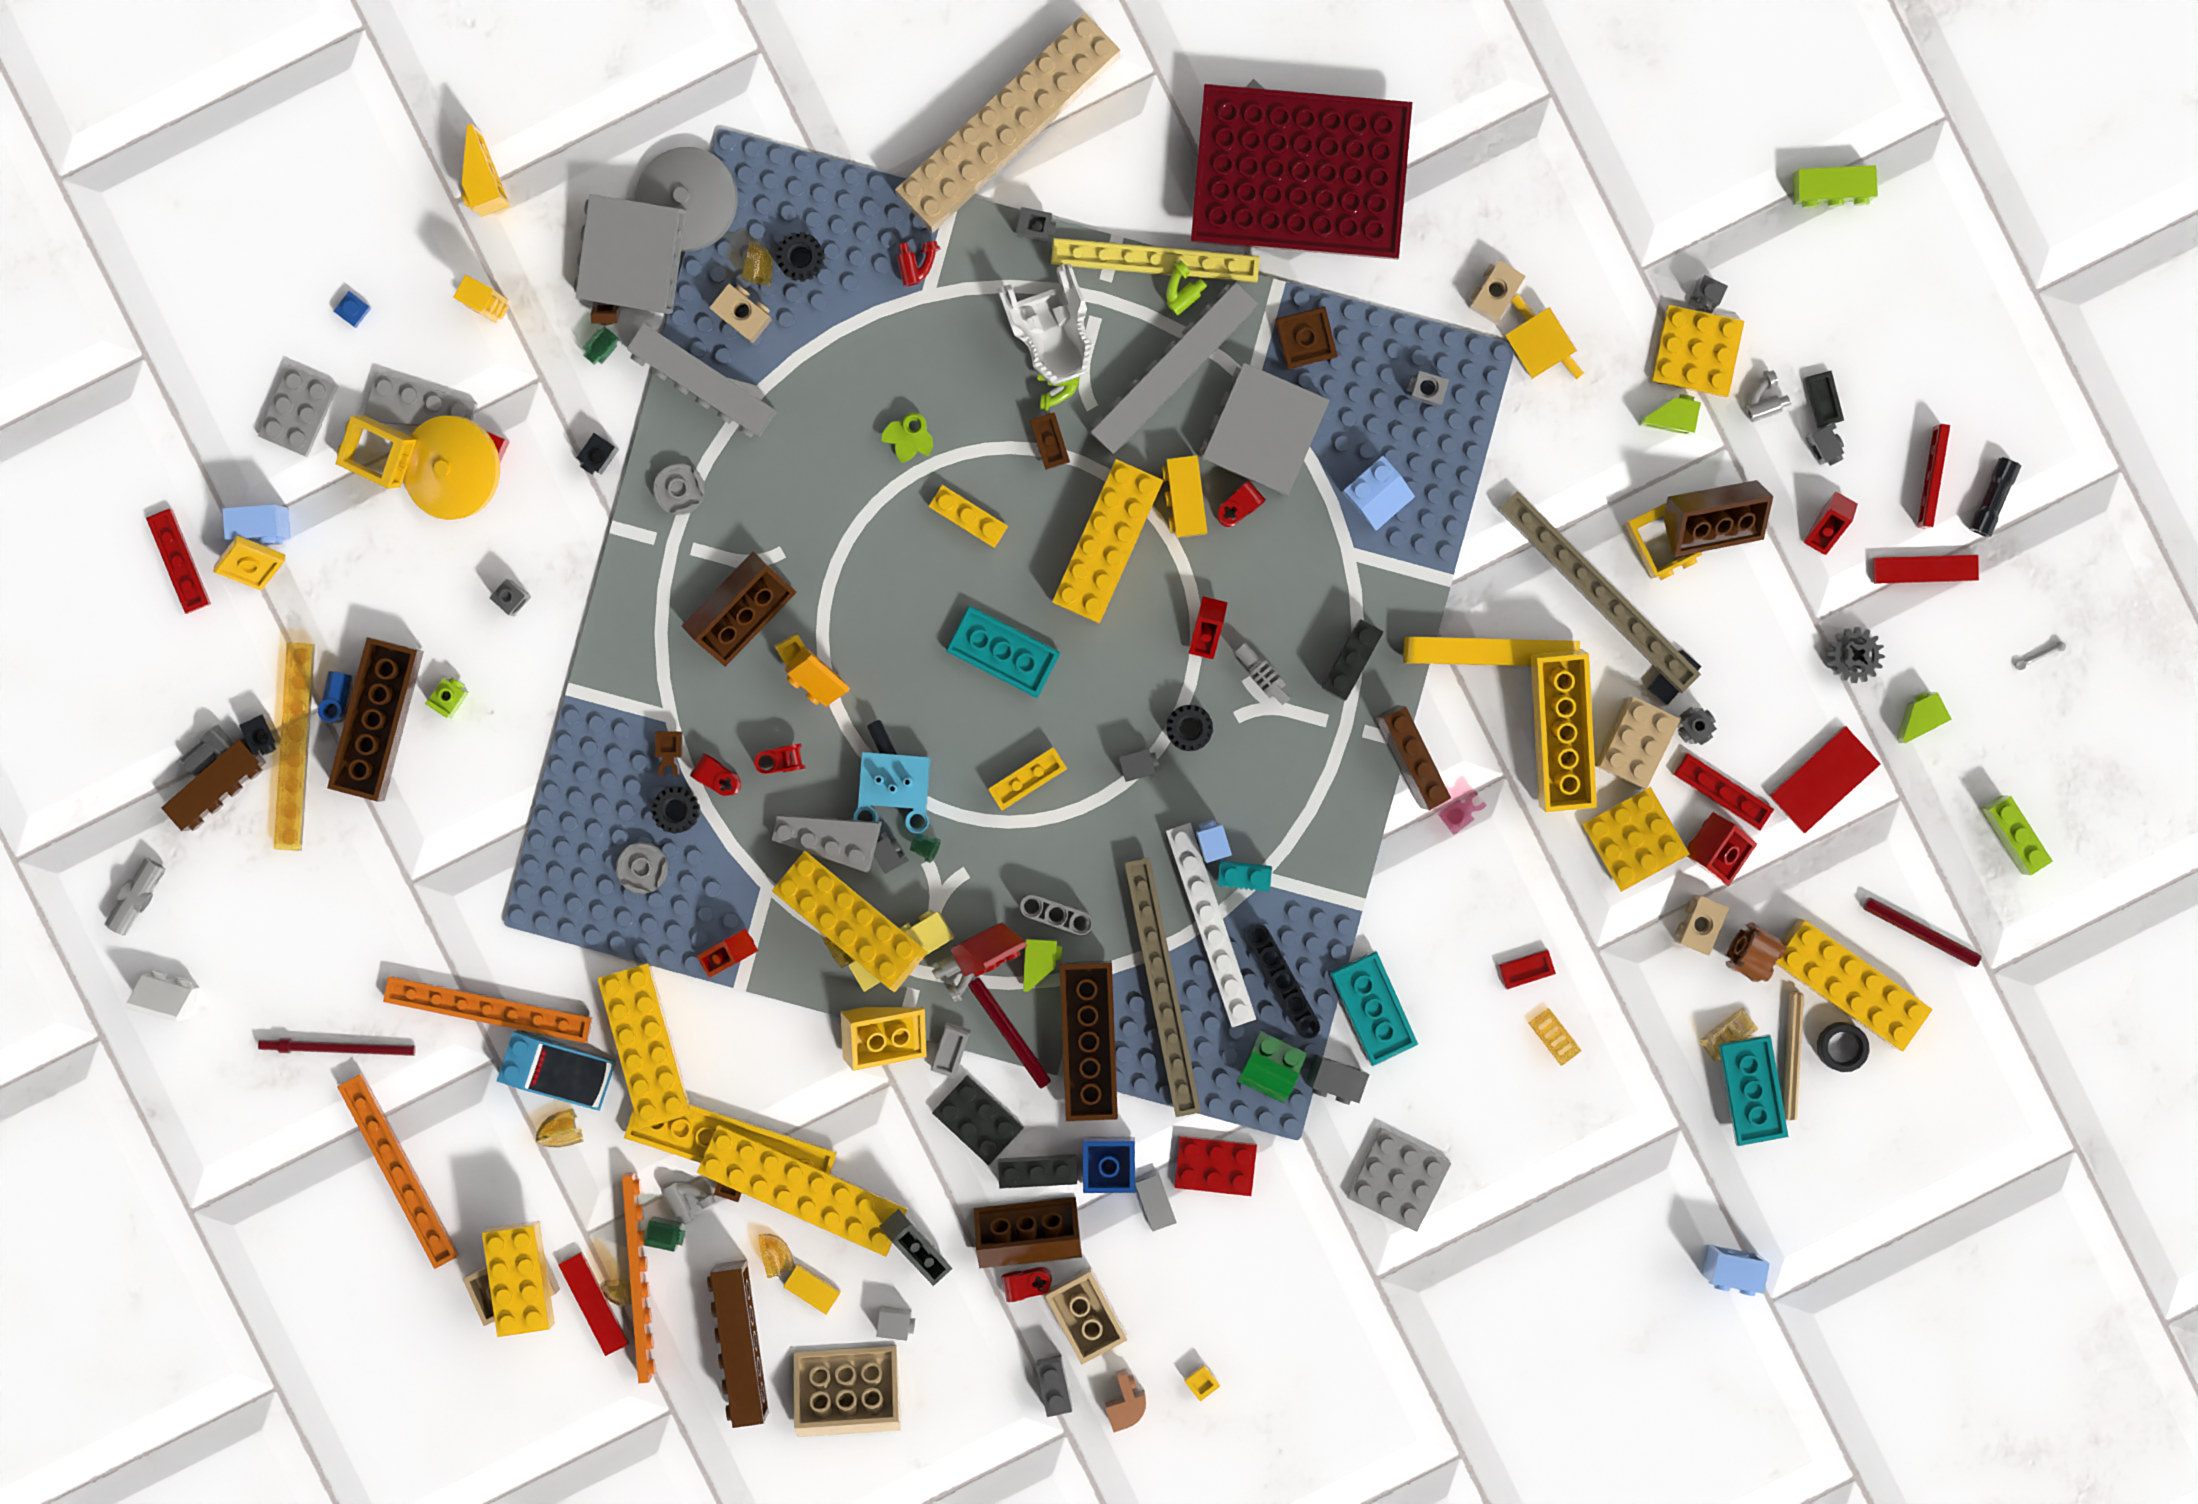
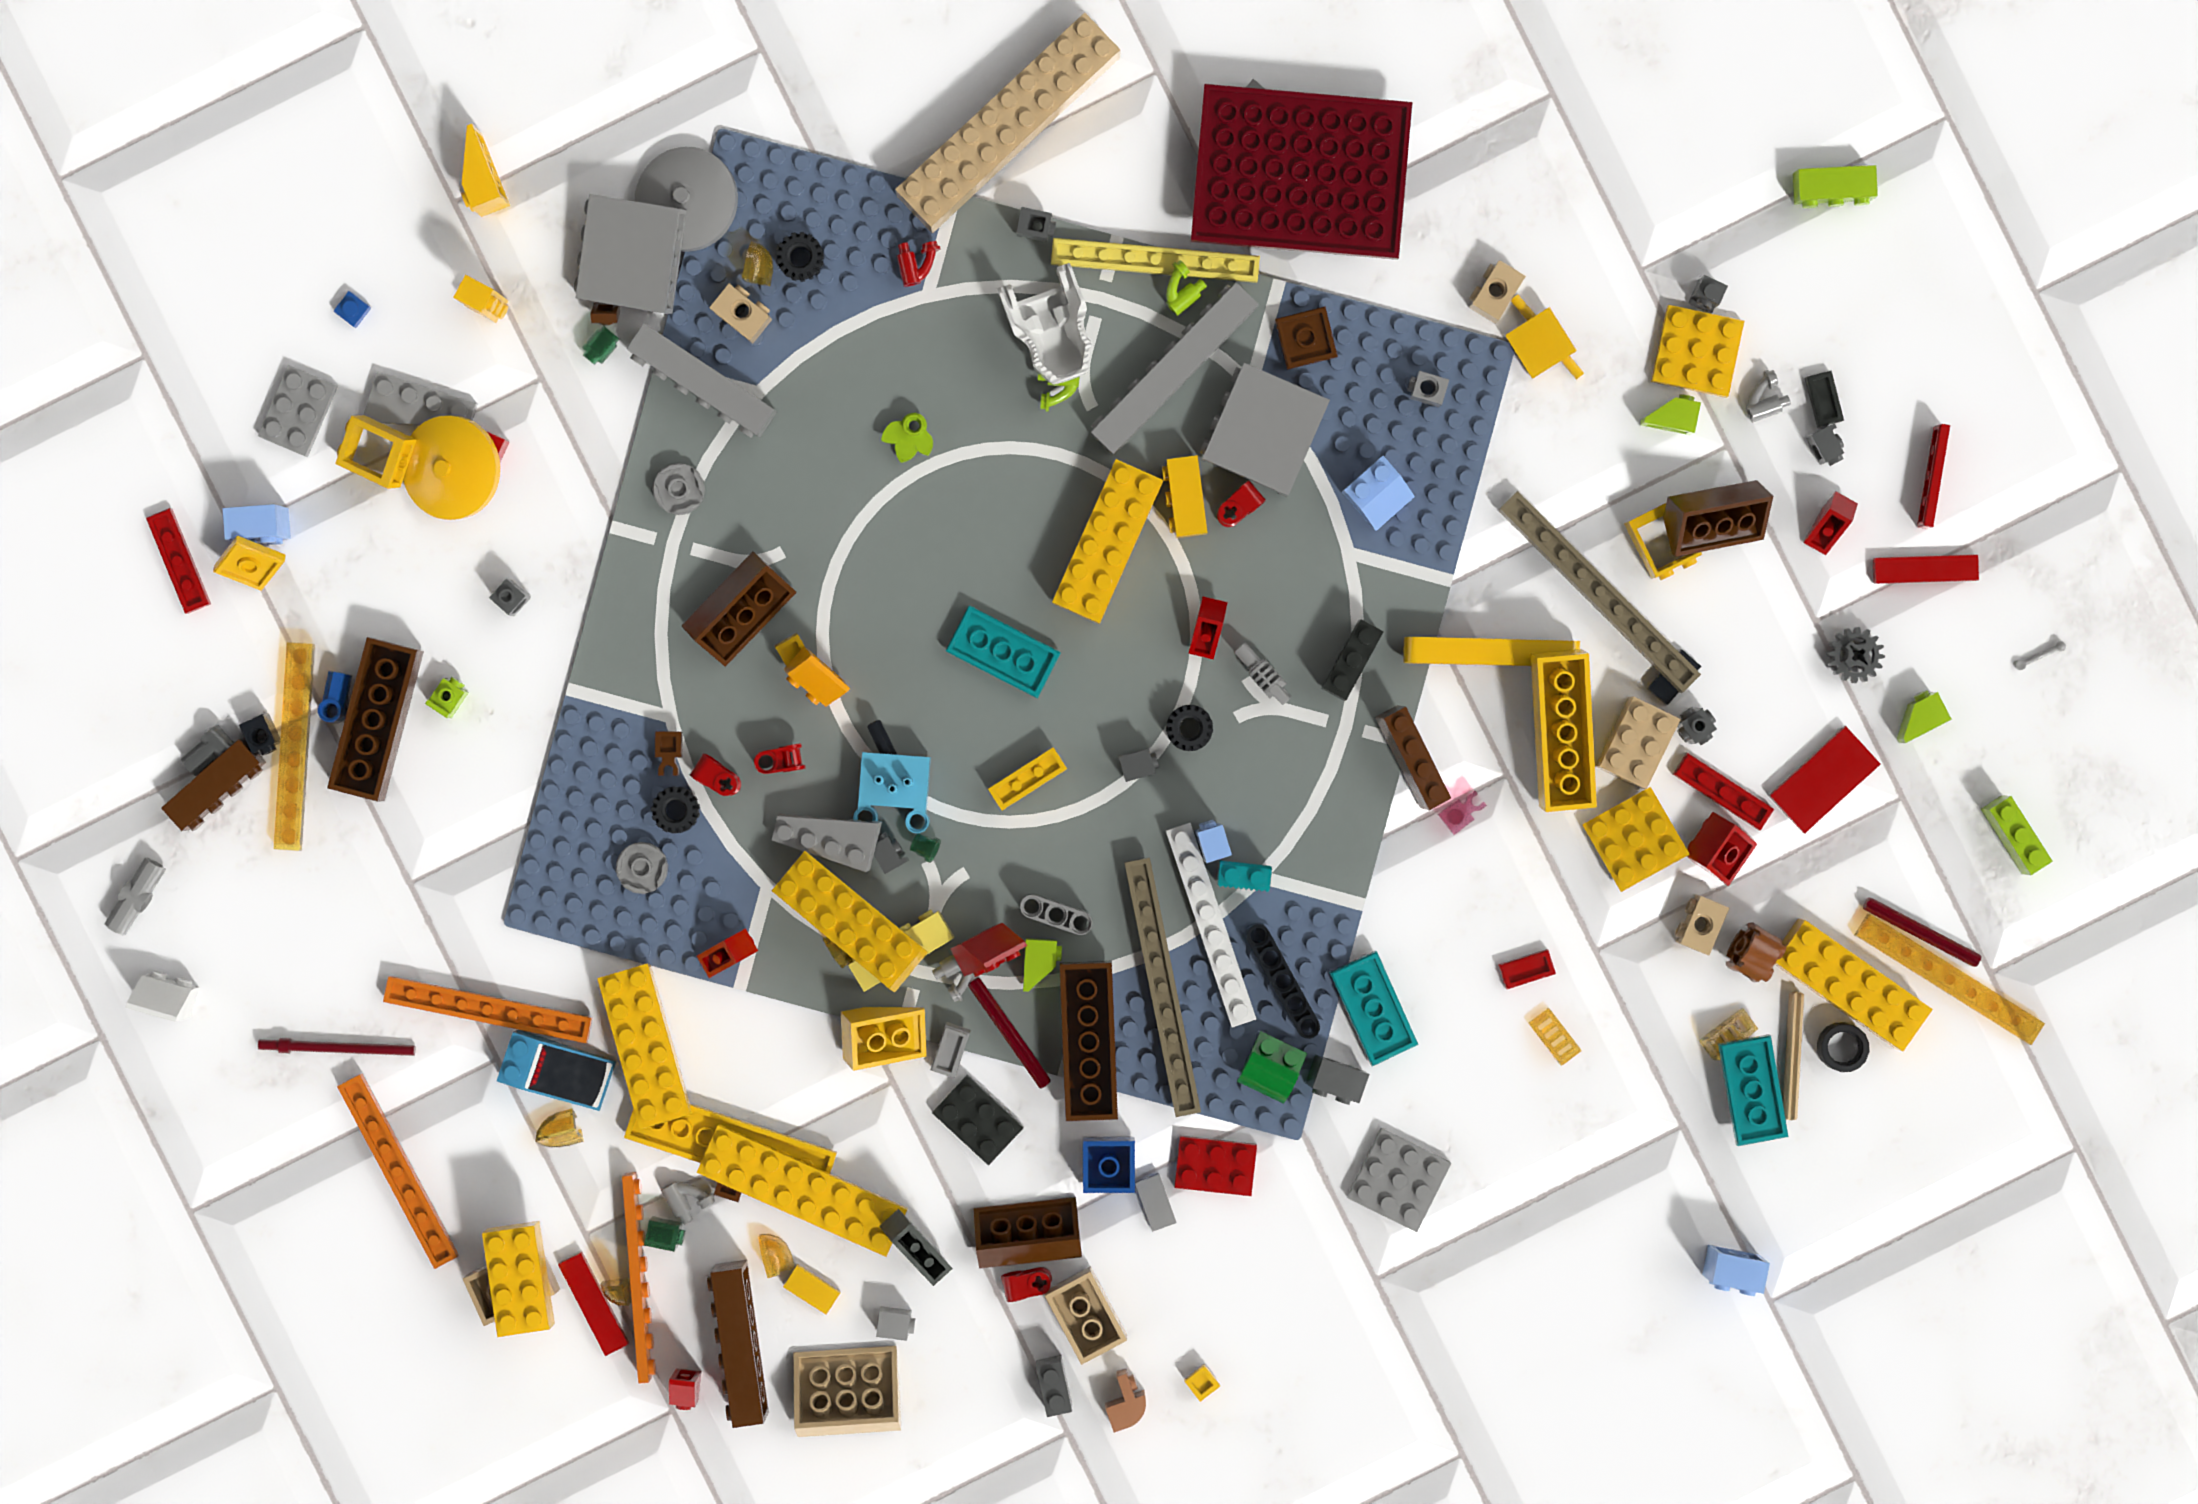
(608, 453): black brick -> none
(684, 1388): none -> red slope
(968, 516): yellow plate -> none
(1037, 1171): pearl dark grey brick -> none
(1049, 441): reddish brown plate -> none
(1949, 979): none -> clear yellow plate
(1995, 496): black axle -> none

